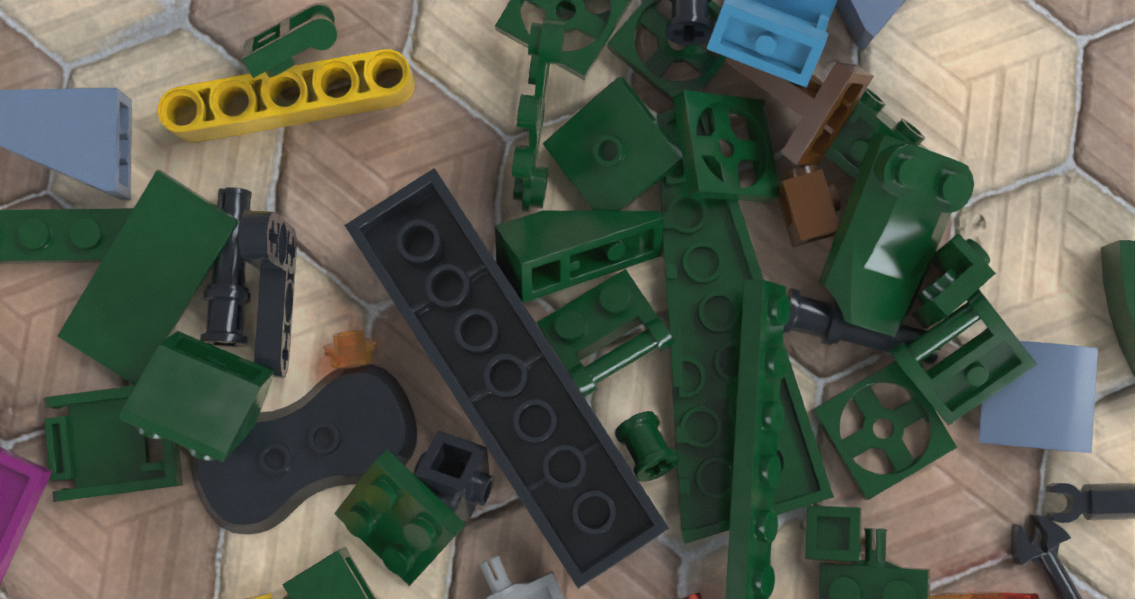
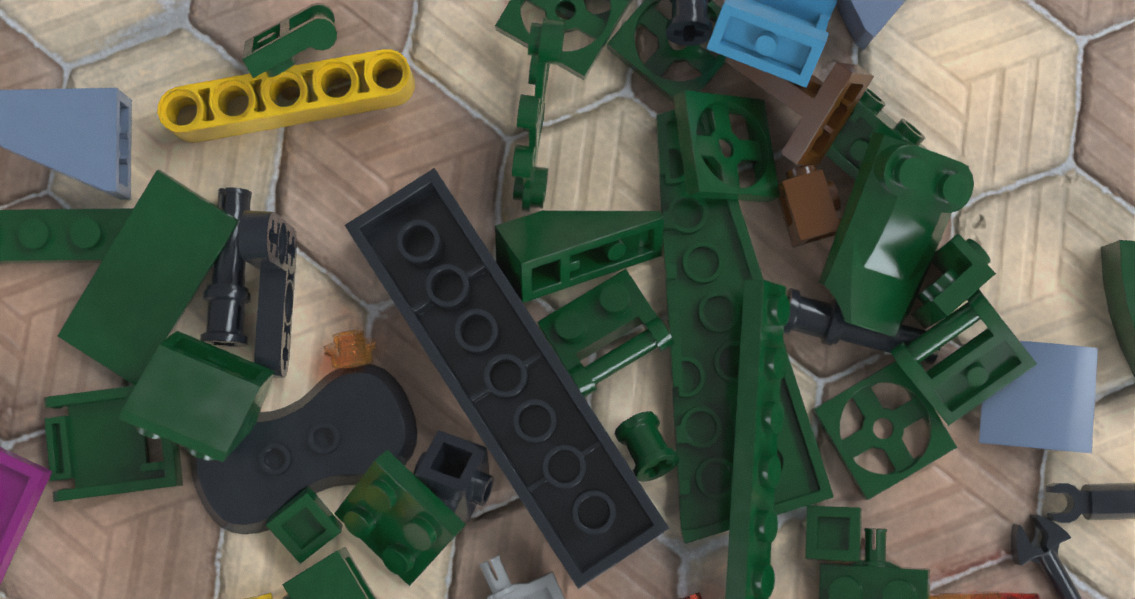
(304, 525): none -> dark green plate
(613, 149): dark green plate -> none

